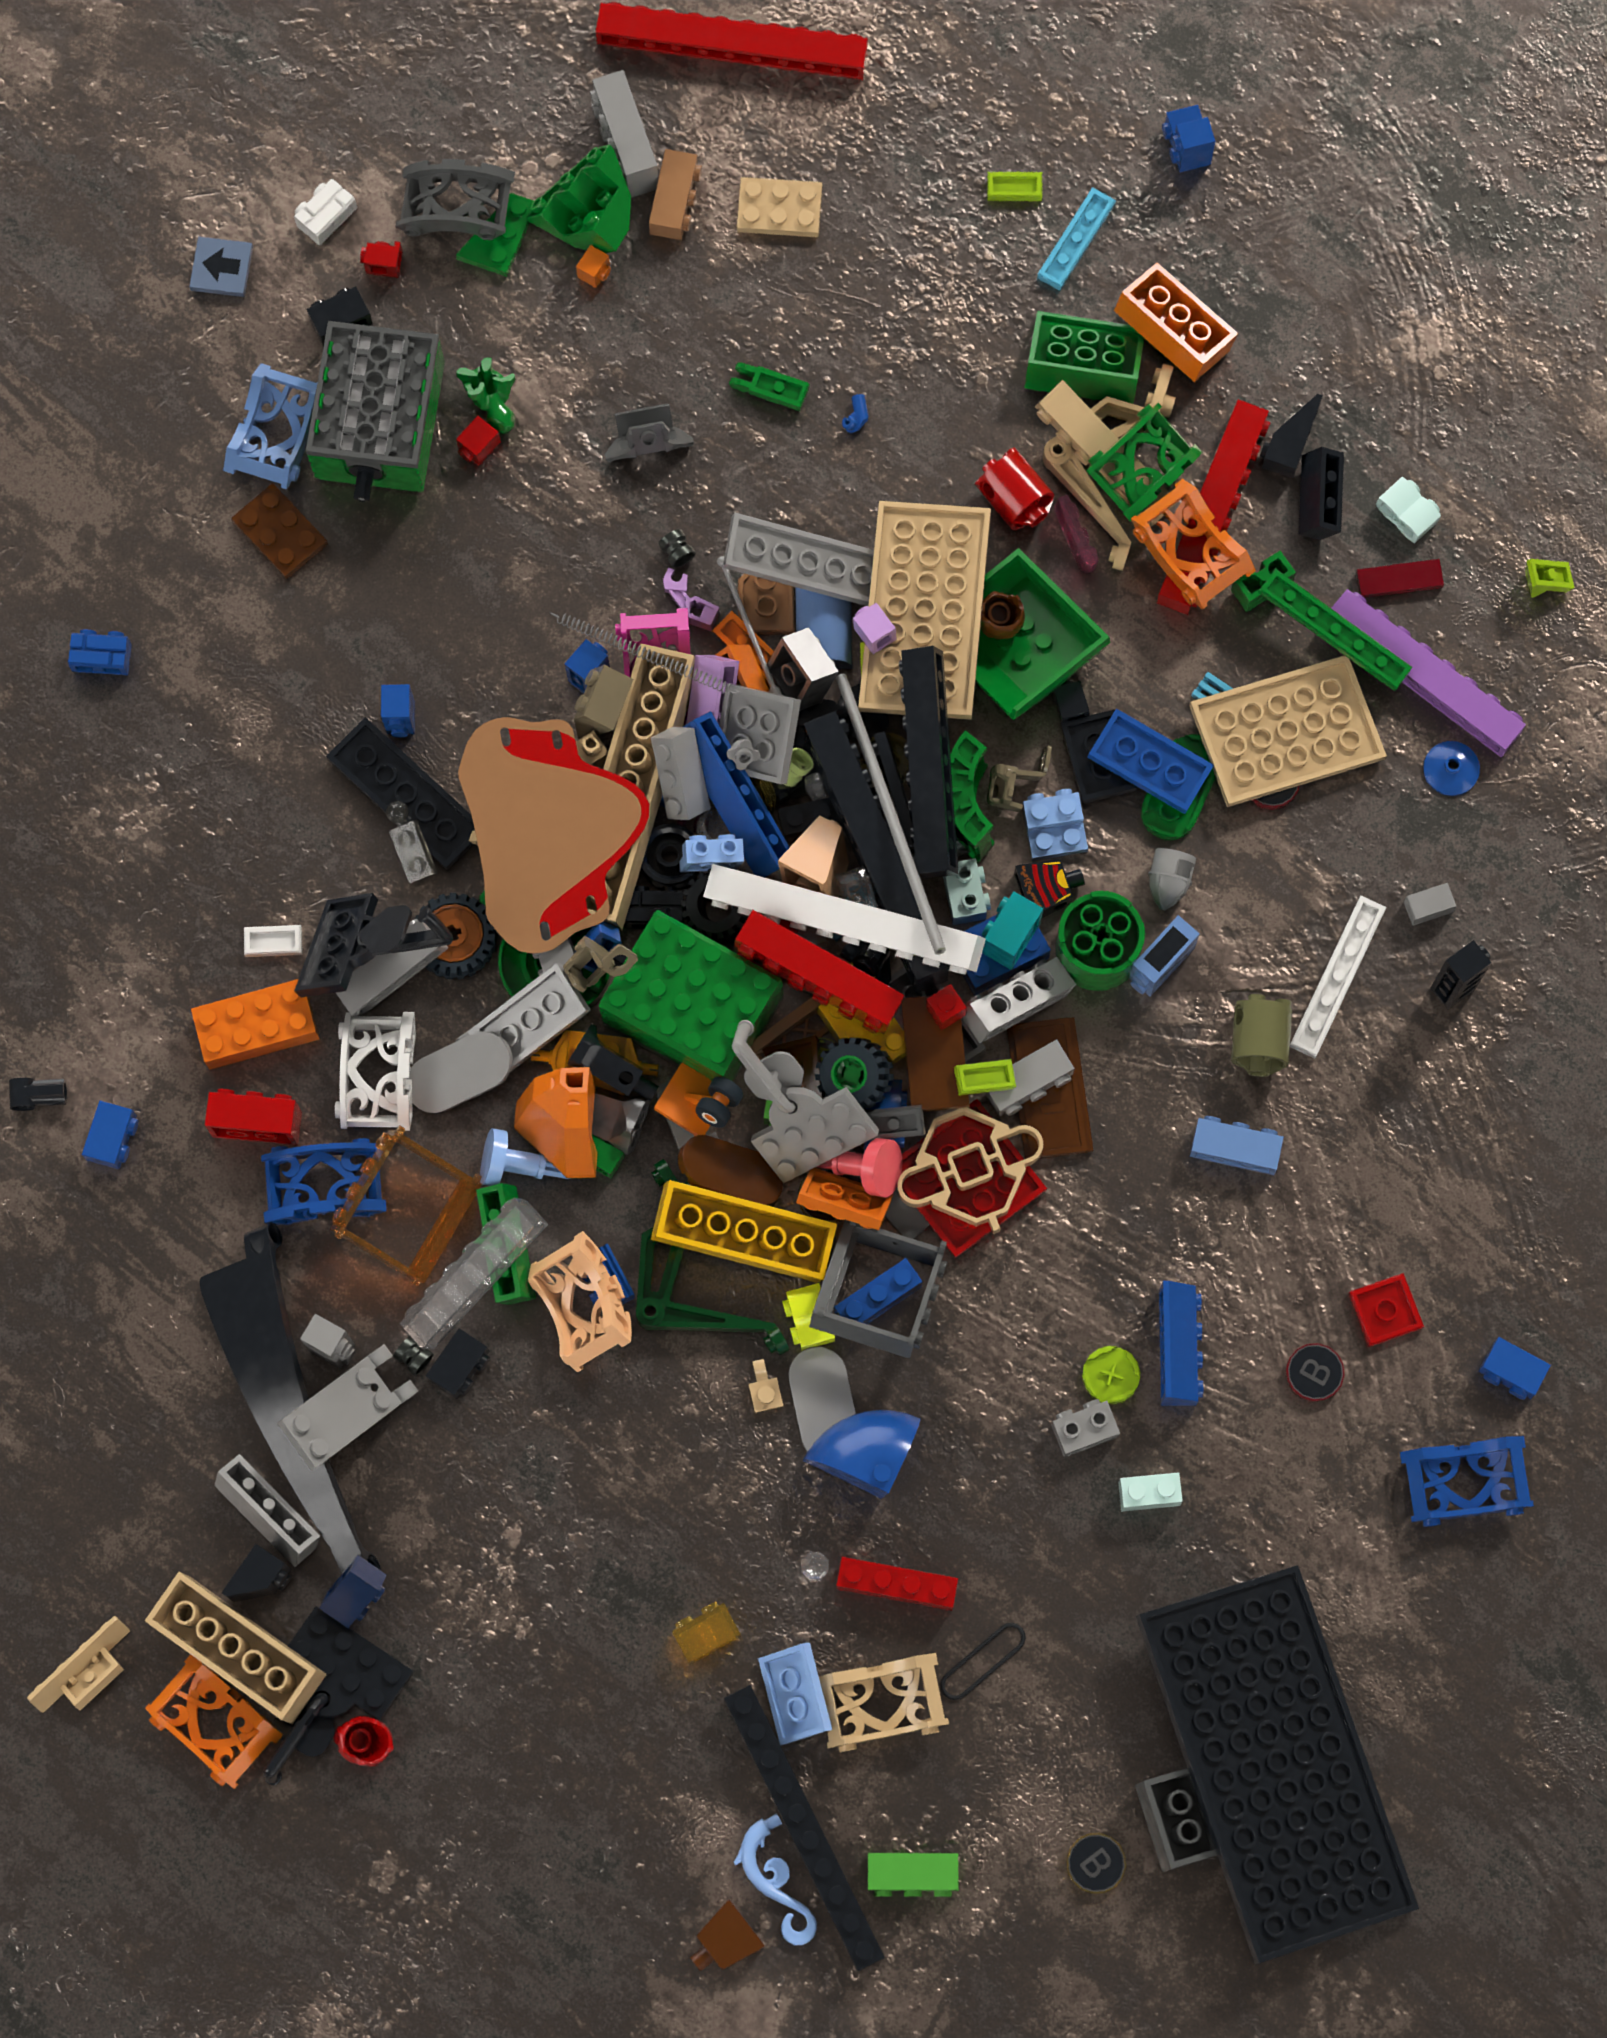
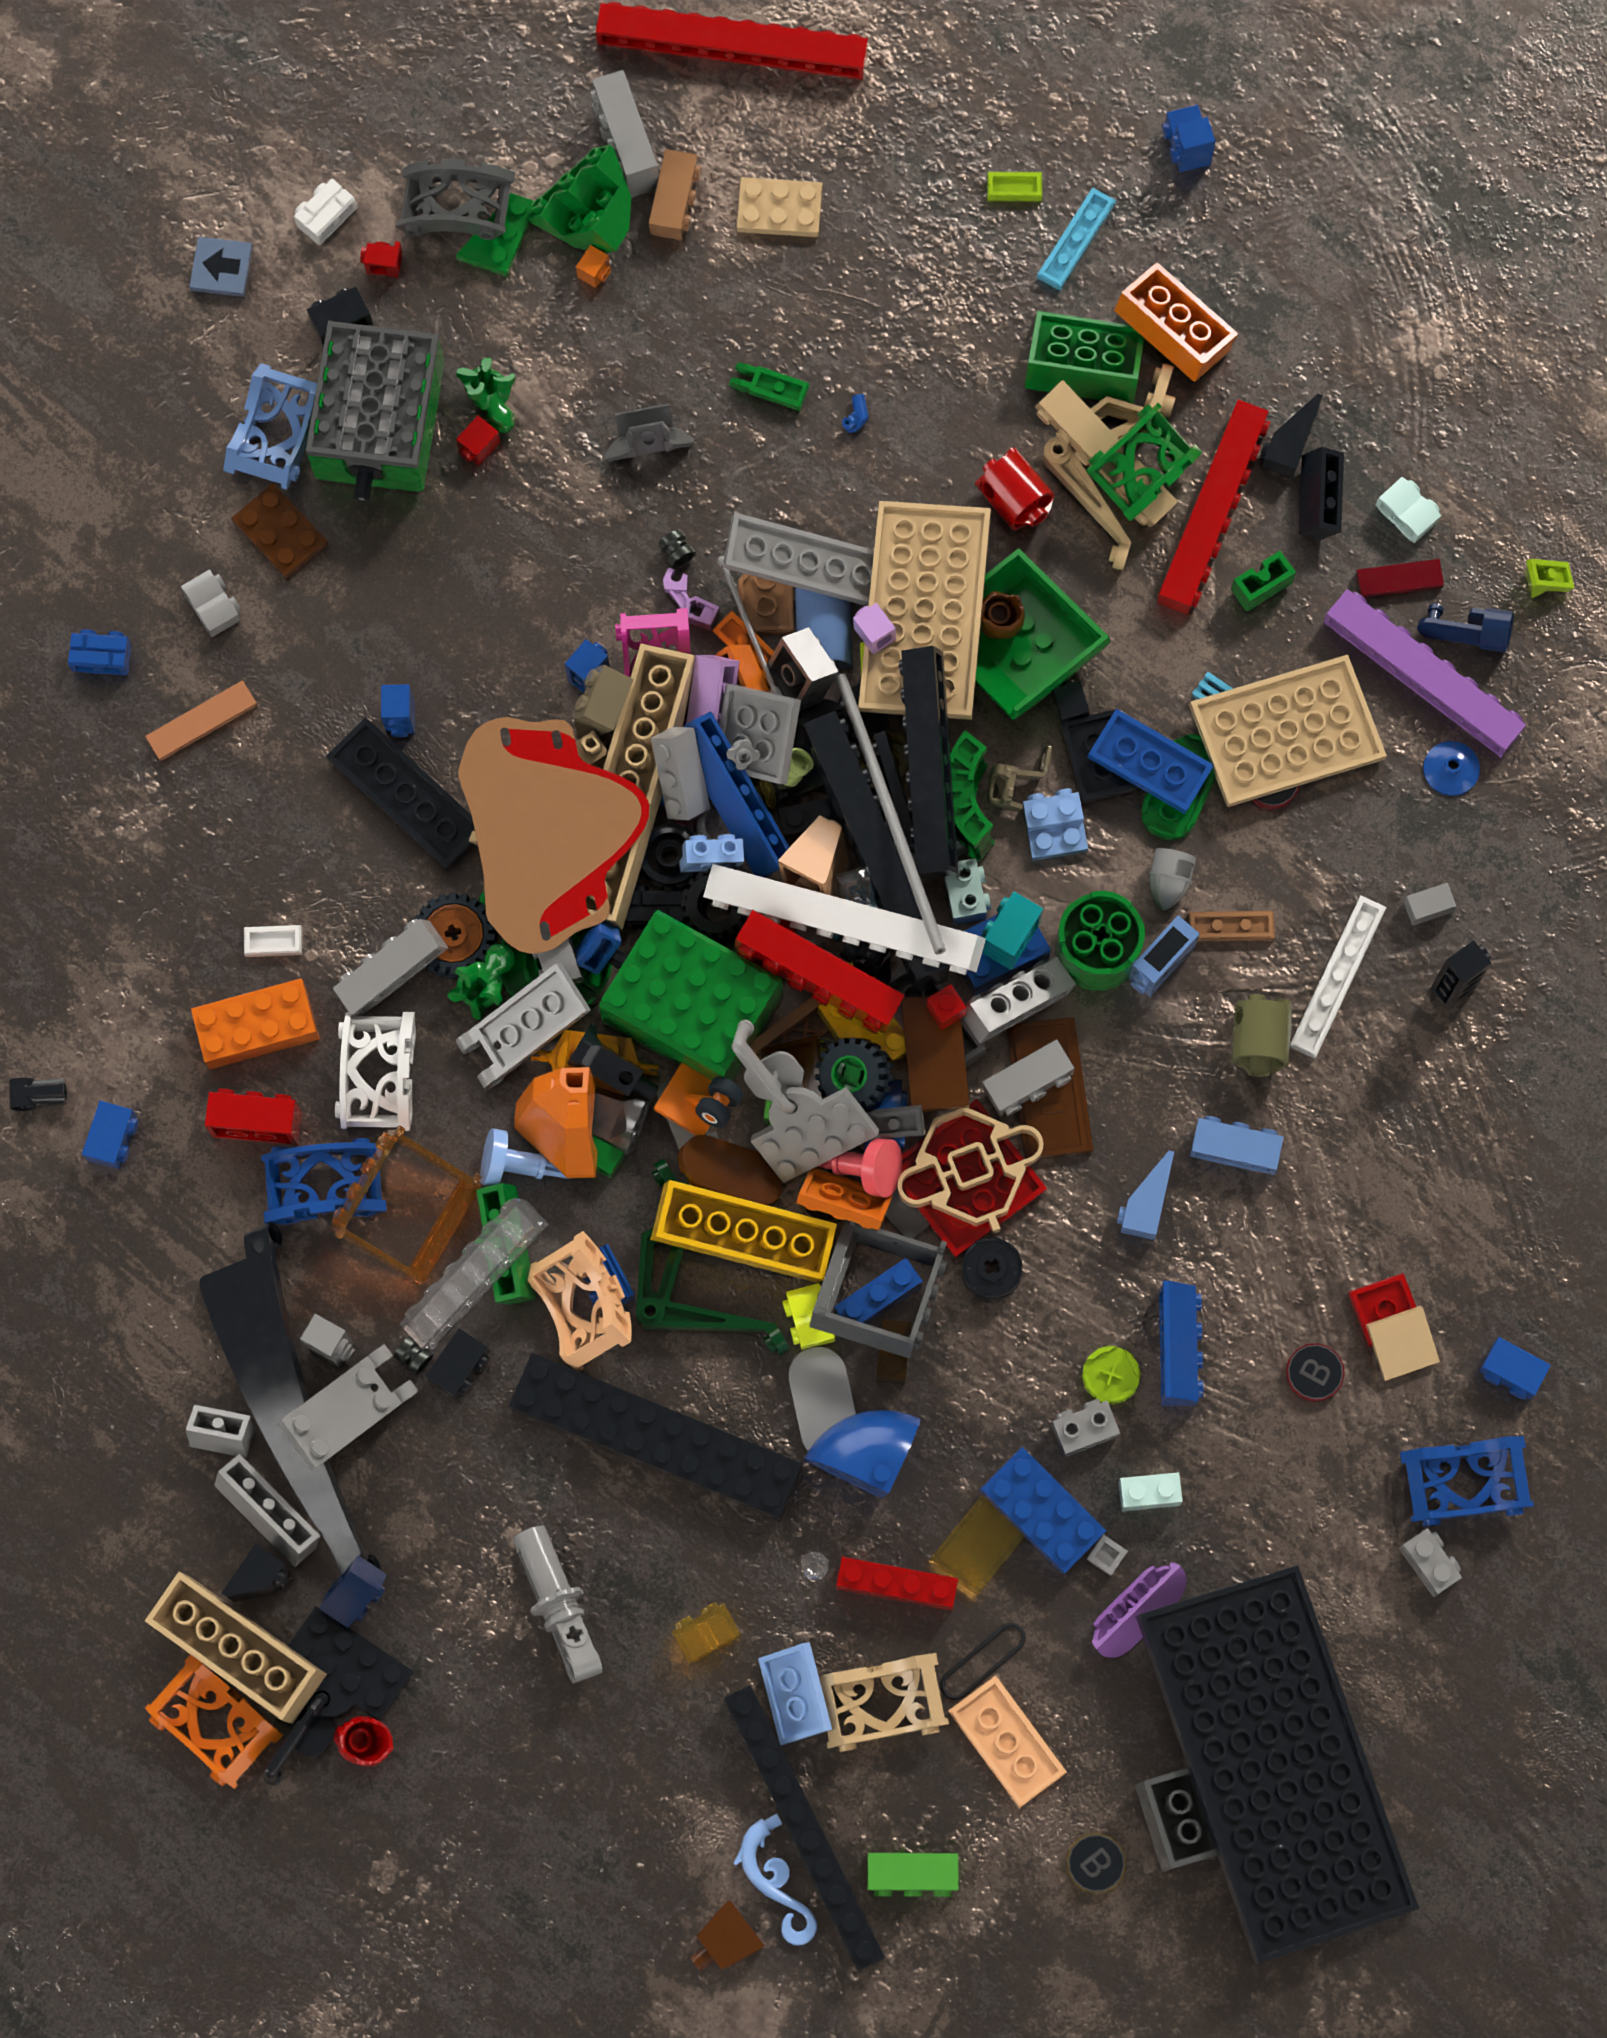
(85, 1671): tan bracket -> none
(201, 721): none -> nougat tile
(211, 603): none -> light grey brick
(220, 1431): none -> light grey brick
(352, 937): black plate -> none
(410, 844): clear smoke plate -> none
(460, 1072): light grey tile -> none
(482, 982): none -> green animal
(557, 1603): none -> light grey piece
(588, 949): dark tan piece -> none
(625, 641): light grey piece -> none
(655, 1436): none -> black brick
(764, 1392): tan plate -> none
(814, 786): clear tile -> none
(893, 1367): none -> dark brown brick
(978, 1546): none -> clear yellow tile
(985, 1077): lime tile -> none
(991, 1252): none -> black wheel
(1007, 1741): none -> light nougat tile
(1042, 1510): none -> blue brick
(1048, 884): torso -> none
(1076, 536): clear pink hinge -> none
(1107, 1555): none -> light grey plate
(1117, 1625): none -> medium lavender brick
(1145, 1205): none -> medium blue slope
(1194, 508): orange fence -> none
(1233, 925): none -> medium nougat tile
(1335, 629): green tile -> none
(1402, 1343): none -> tan tile
(1430, 1561): none -> light grey brick
(1485, 628): none -> dark blue piece

